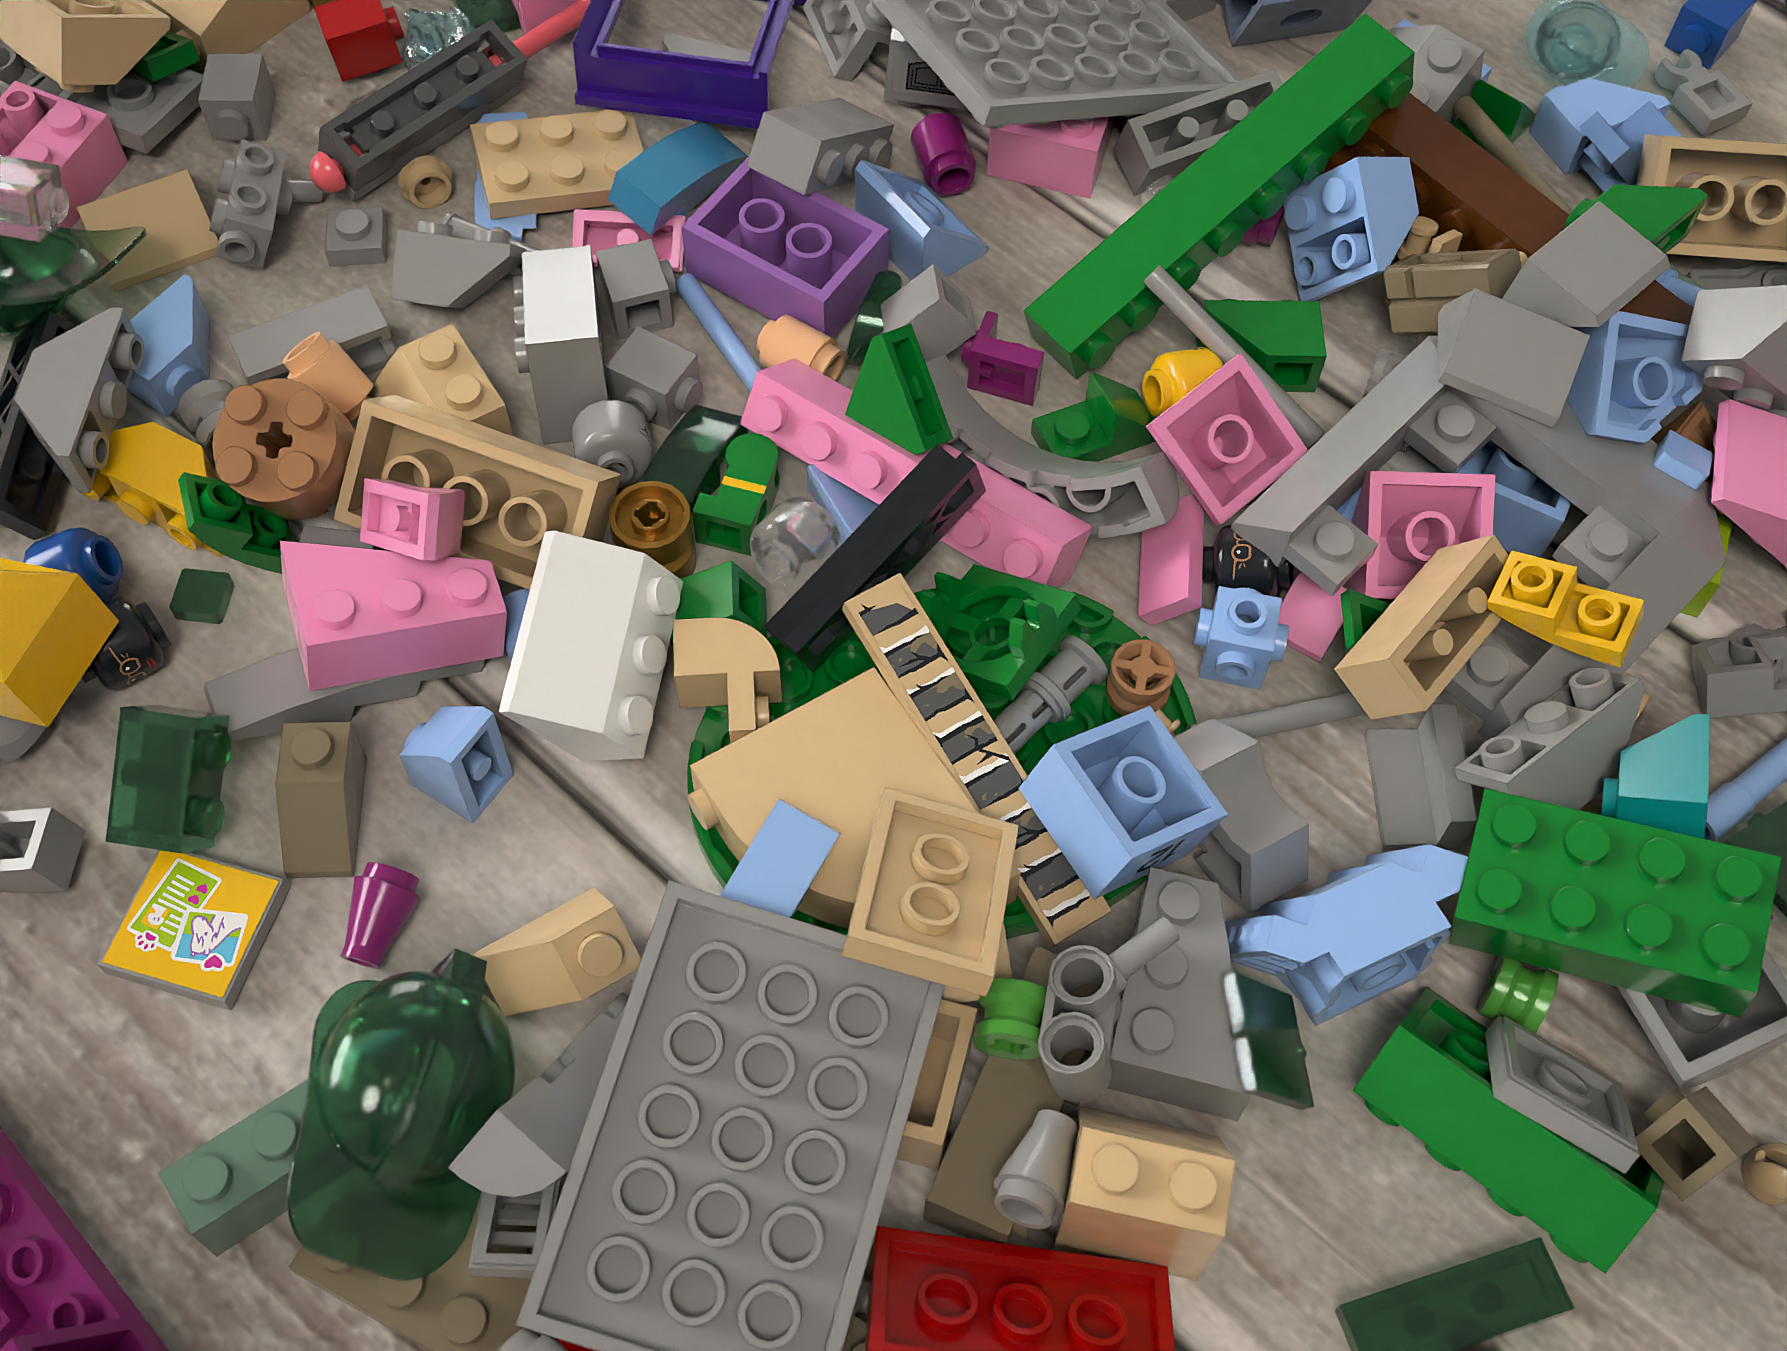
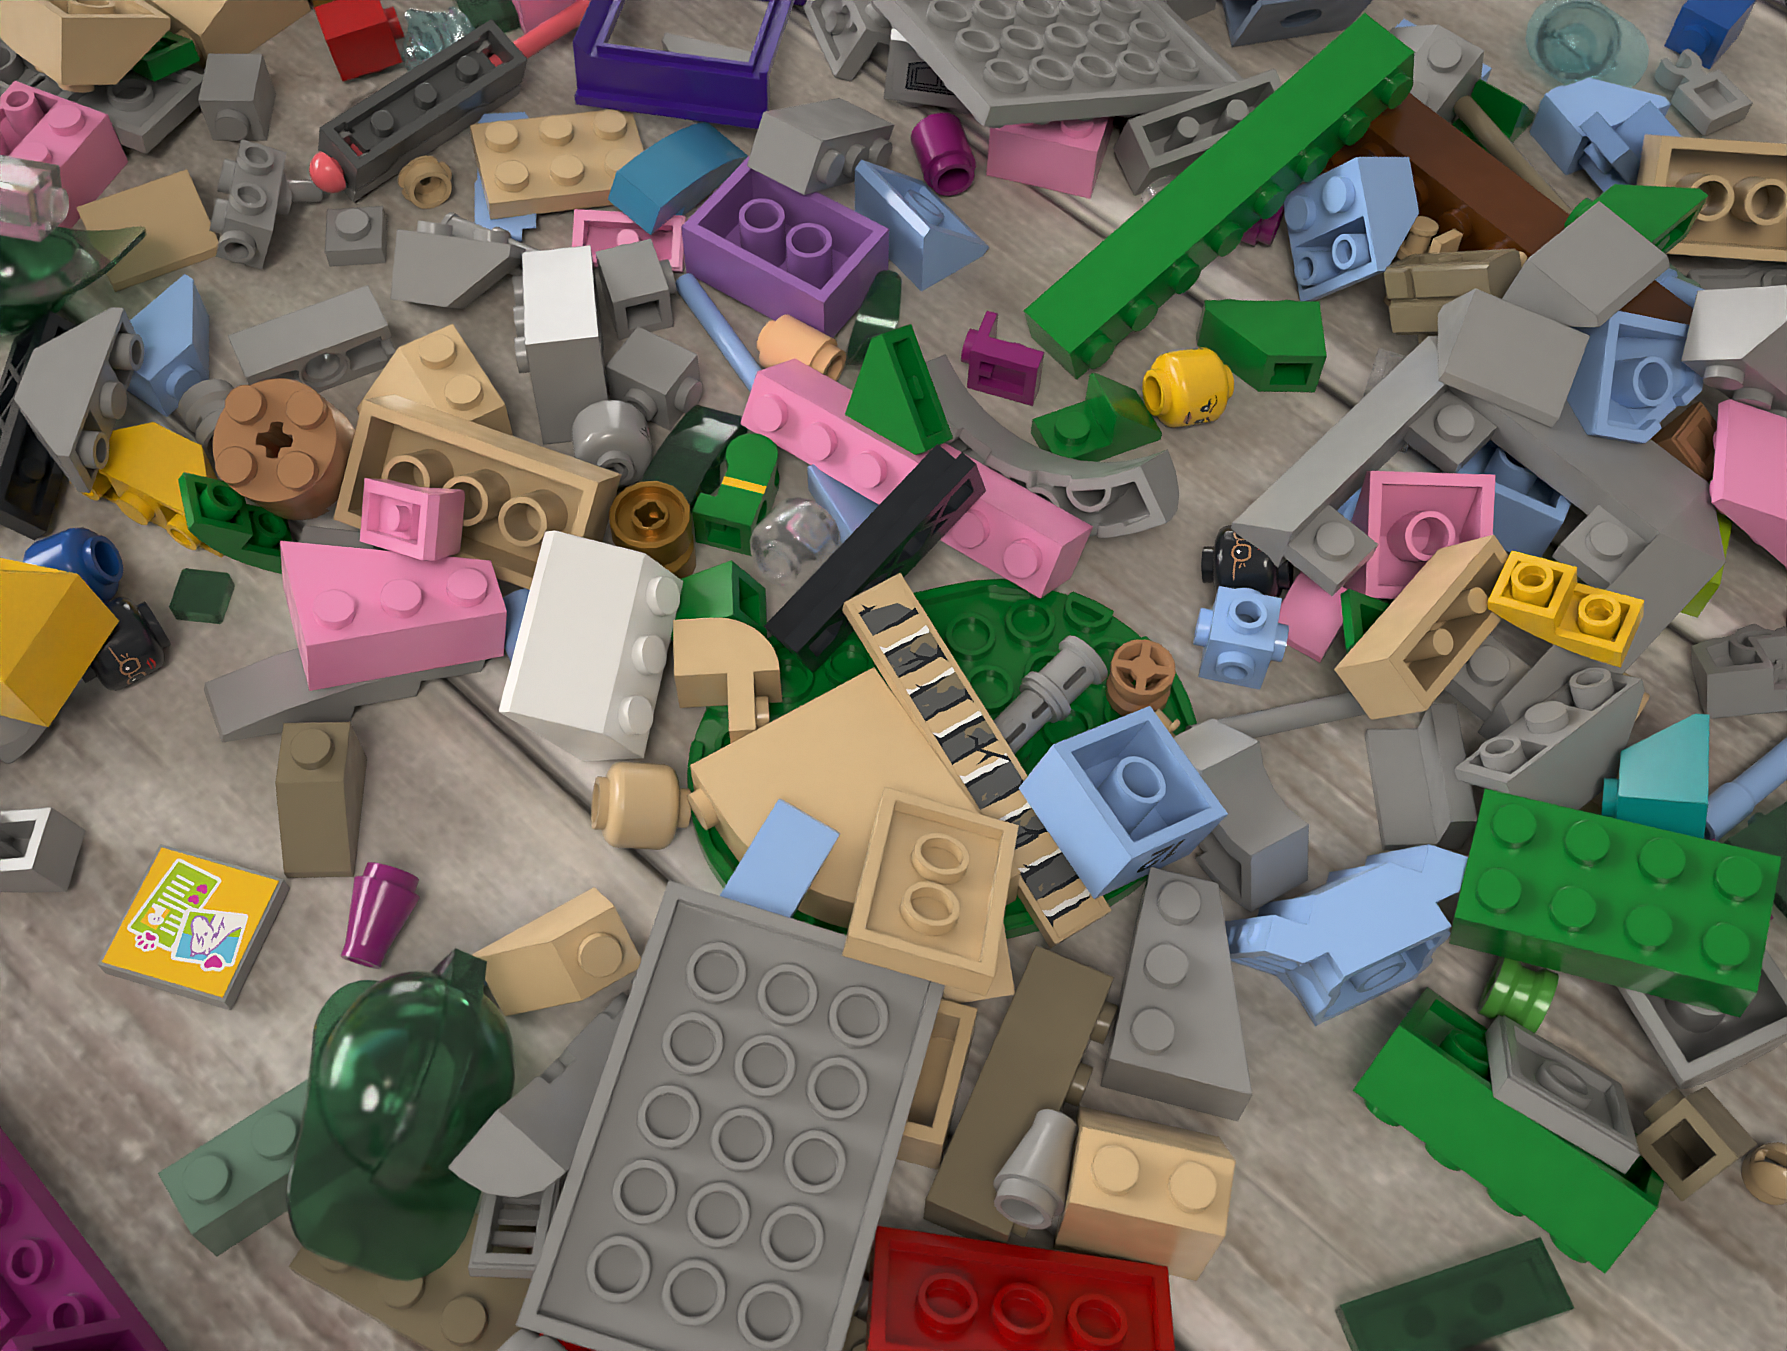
(168, 778): clear green brick -> none
(329, 372): light nougat brick -> none
(458, 759): light blue slope -> none
(639, 805): none -> tan head
(936, 310): light grey brick -> none
(1011, 1019): bright green wheel -> none
(1029, 641): green piece -> none
(1089, 1021): light grey beam -> none
(1172, 564): bright pink tile -> none
(1226, 348): light grey bar -> none
(1227, 439): bright pink slope -> none
(1268, 1042): clear green piece -> none
(1683, 459): light blue piece -> none

